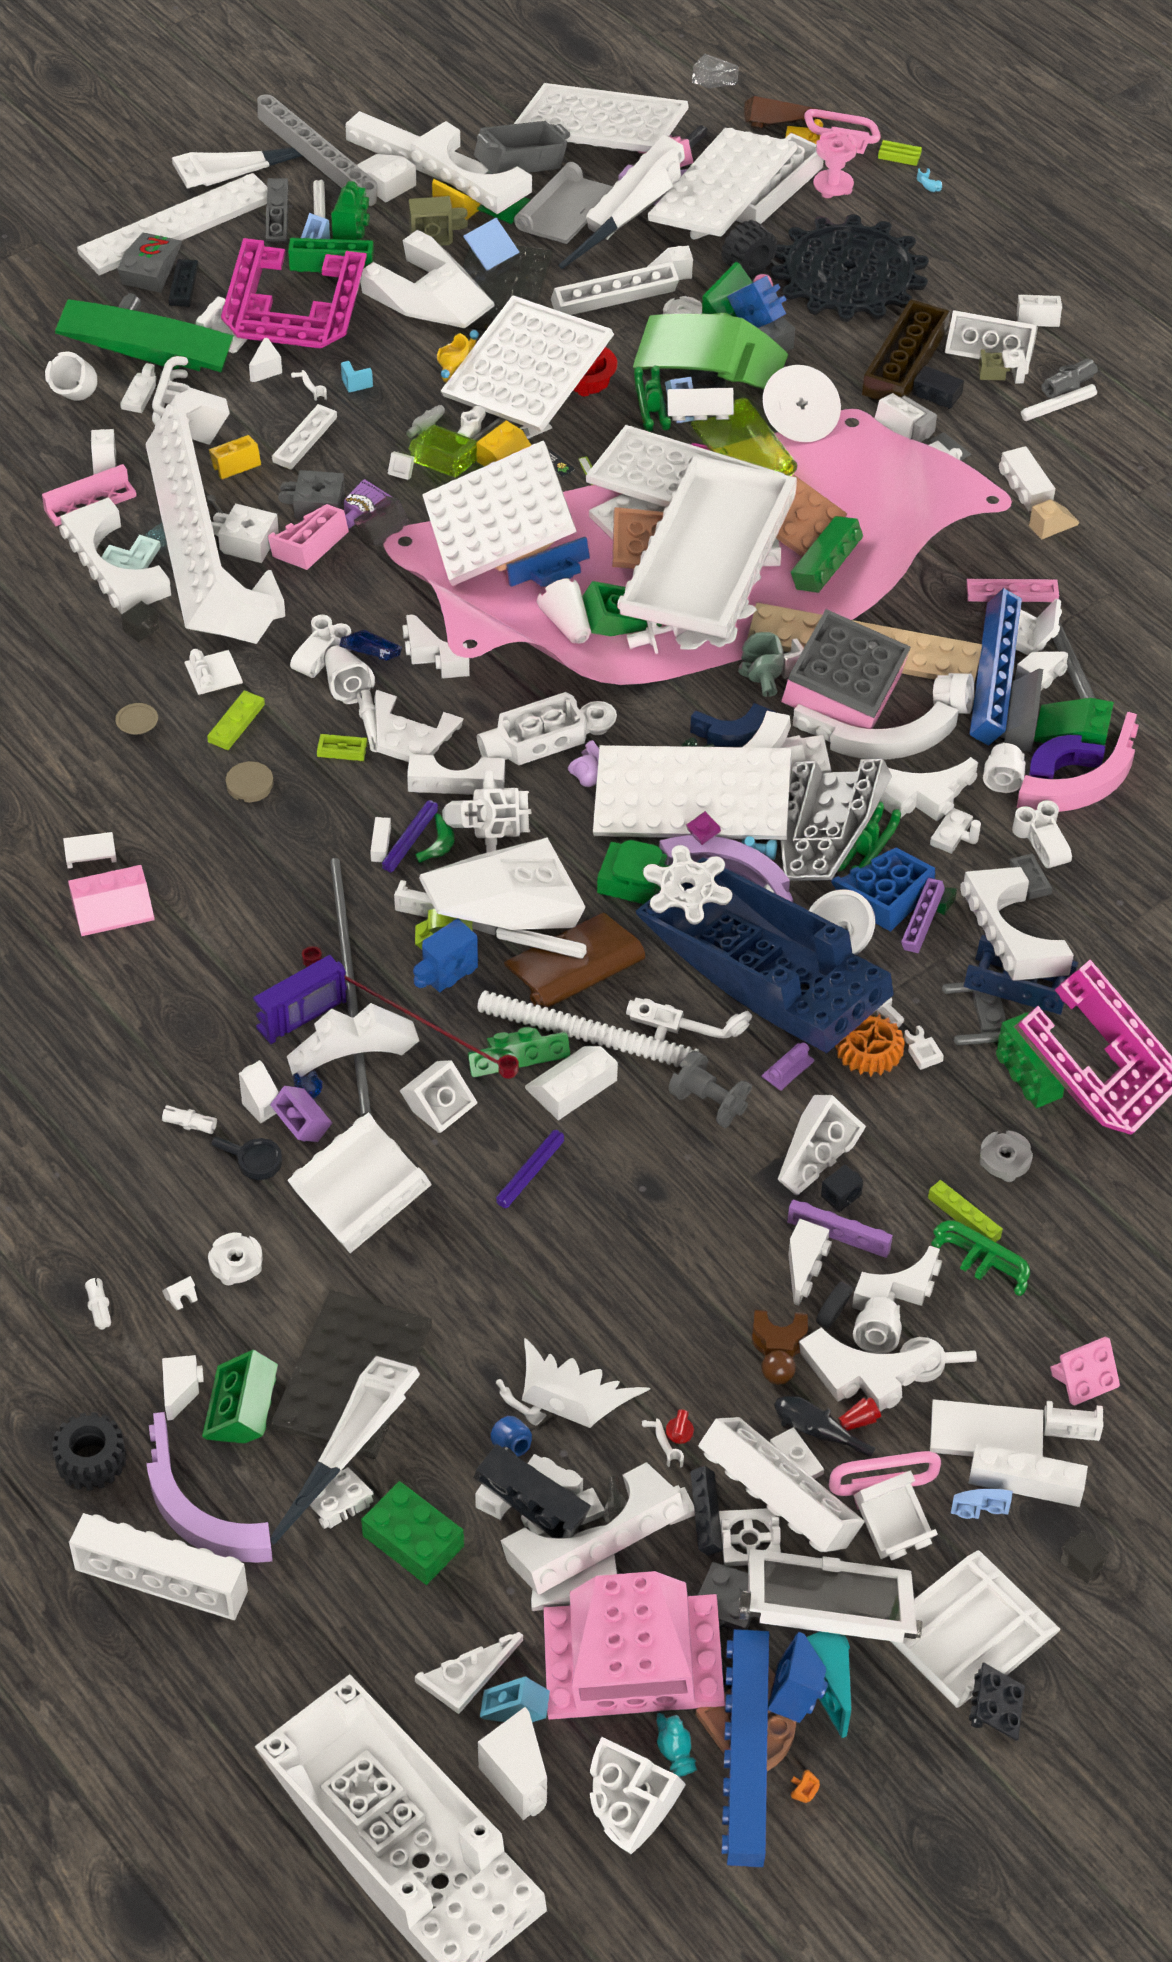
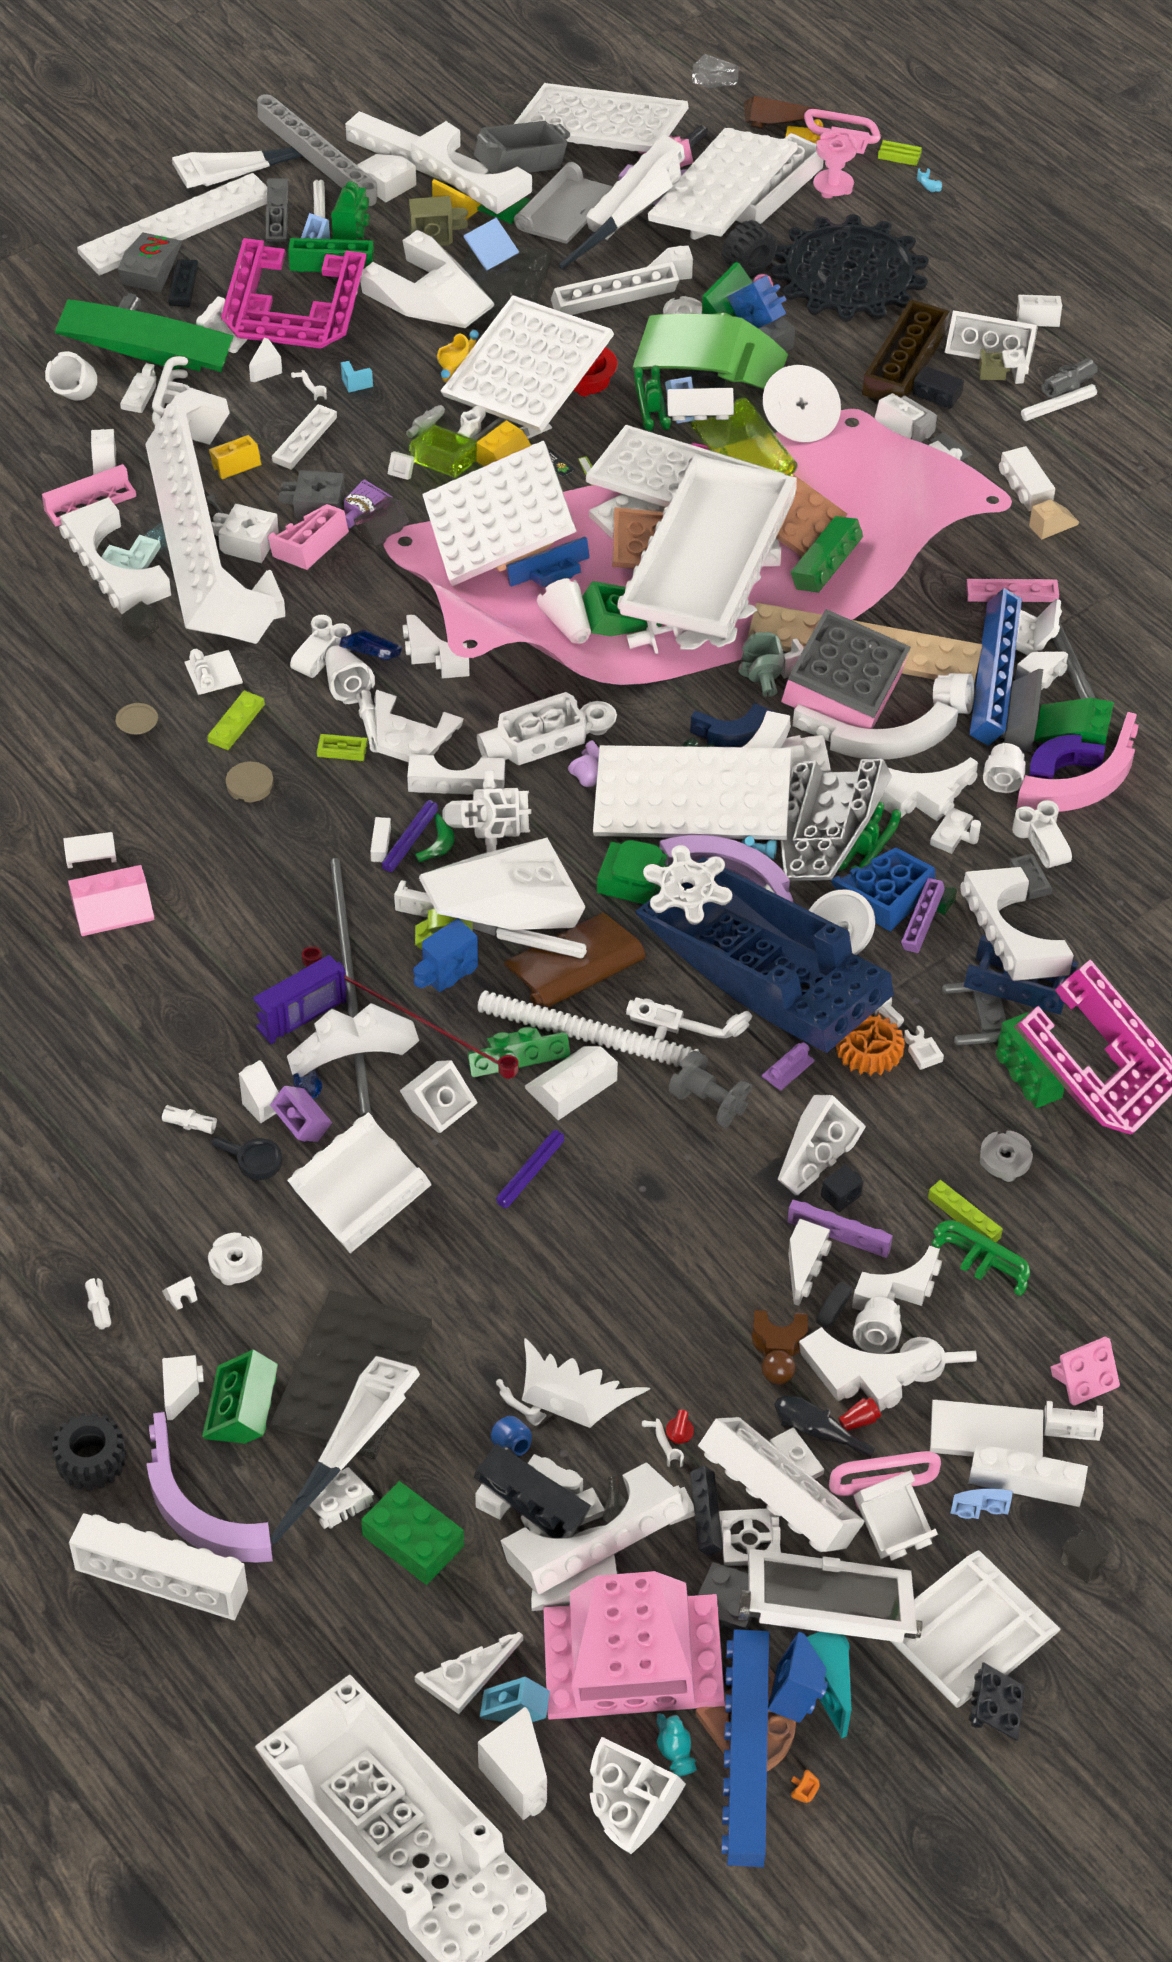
(703, 828): magenta plate -> none

